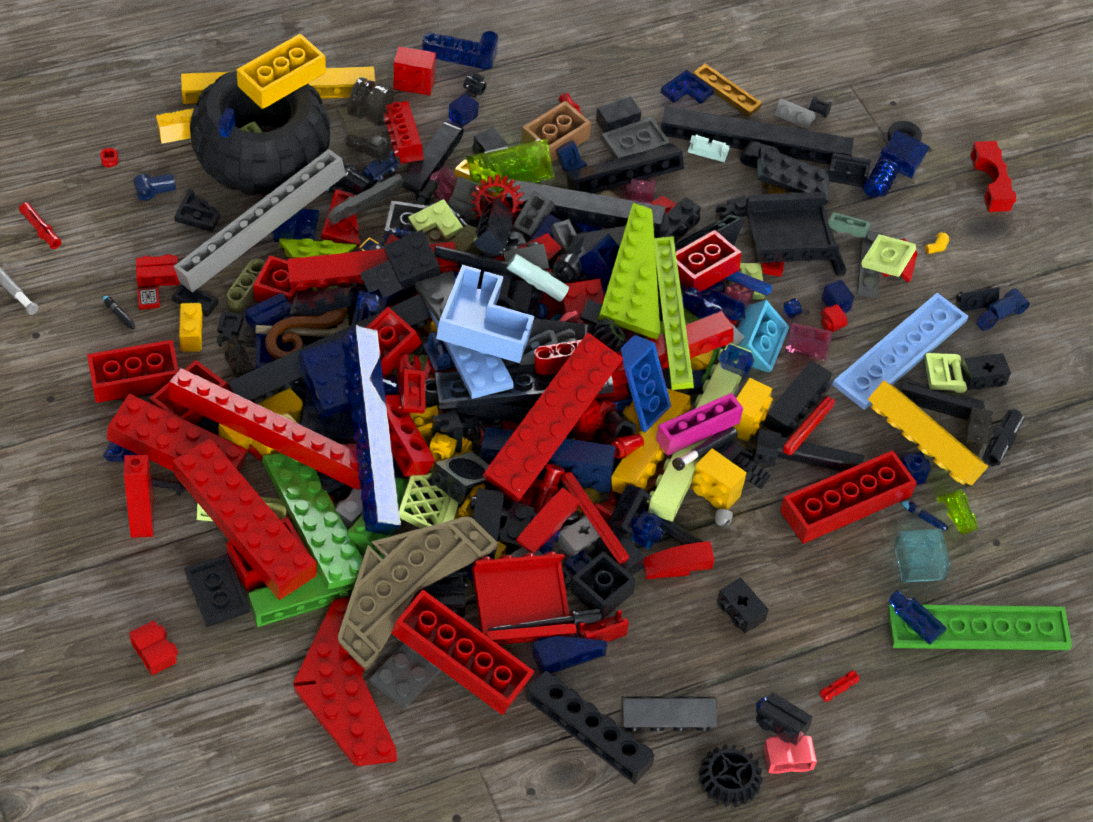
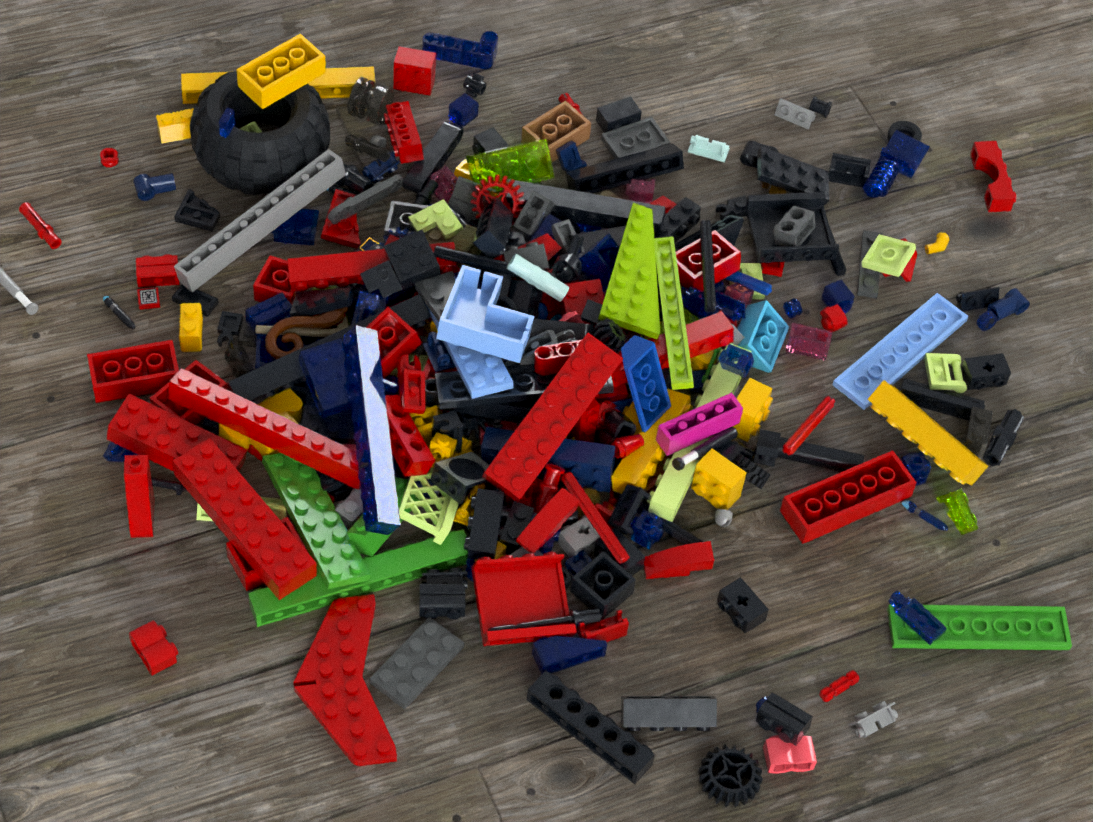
(217, 590): black plate -> none
(241, 292): olive beam -> none
(307, 247): lime wing -> none
(390, 583): dark tan wing -> none
(462, 652): red brick -> none
(687, 84): clear blue plate -> none
(707, 266): none -> black axle
(728, 90): pearl gold plate -> none
(737, 132): black brick -> none
(794, 227): none -> dark grey brick
(797, 399): black brick -> none
(848, 224): sand green plate -> none
(866, 722): none -> light grey hinge
(922, 555): clear light blue brick -> none

